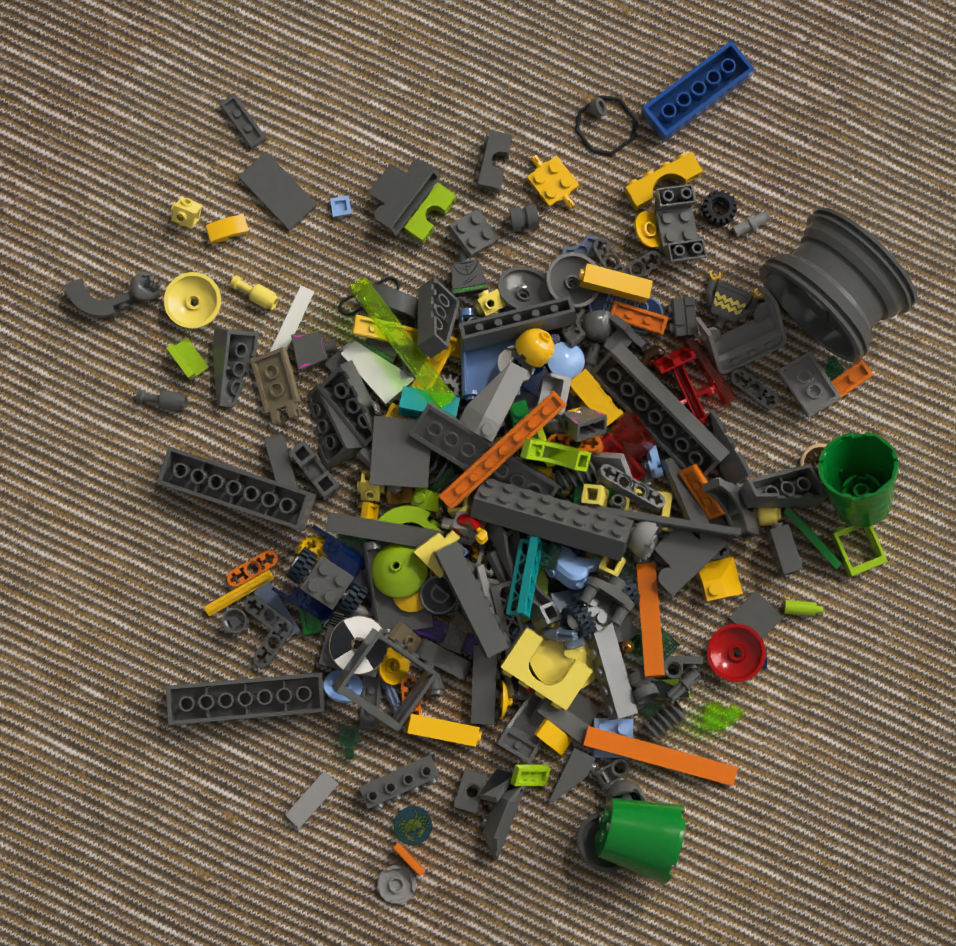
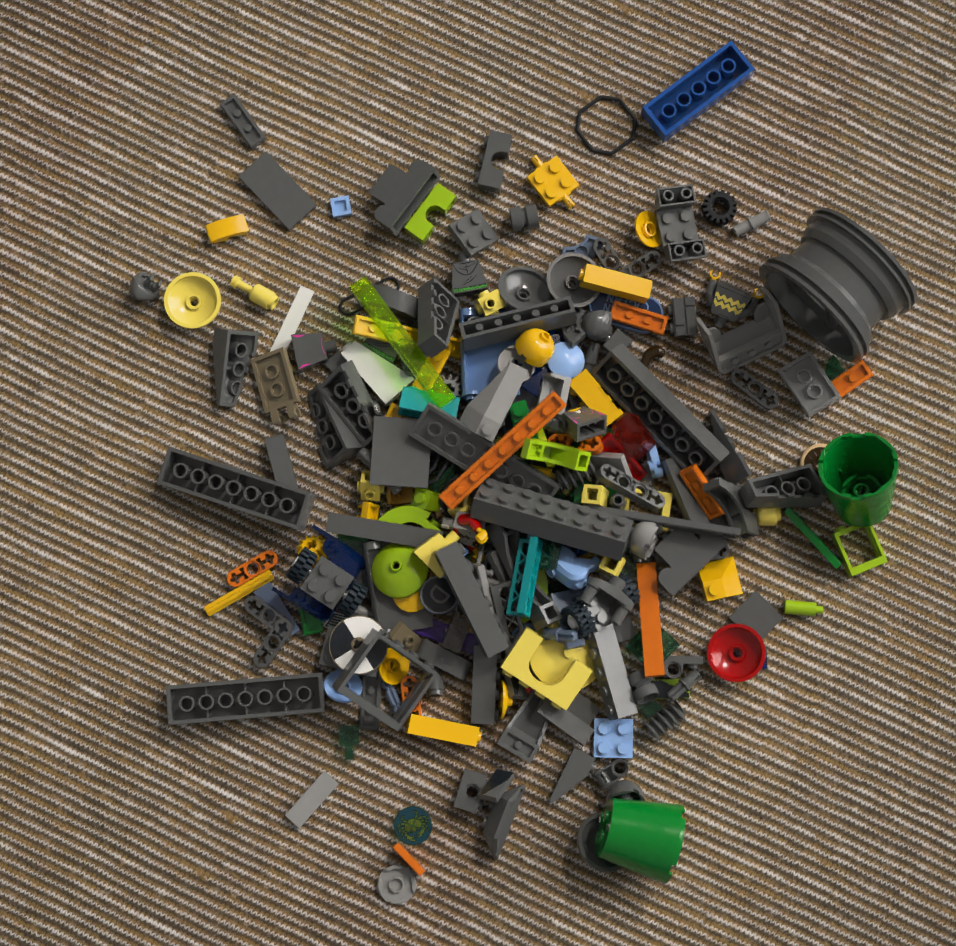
(95, 308): dark grey arch -> none
(166, 400): dark grey piece -> none
(186, 212): light yellow brick -> none
(188, 358): lime panel -> none
(235, 621): dark grey wheel -> none
(314, 470): dark grey arch -> none
(399, 781): dark grey brick -> none
(530, 775): lime tile -> none
(553, 737): yellow slope -> none
(597, 107): dark grey tile -> none
(623, 326): dark grey tile -> none
(626, 647): pearl gold arm -> none
(660, 755): orange tile -> none
(675, 362): red piece -> none
(683, 169): yellow arch -> none
(705, 365): clear red plate -> none
(720, 717): clear neon green slope -> none
(783, 549): dark grey brick -> none

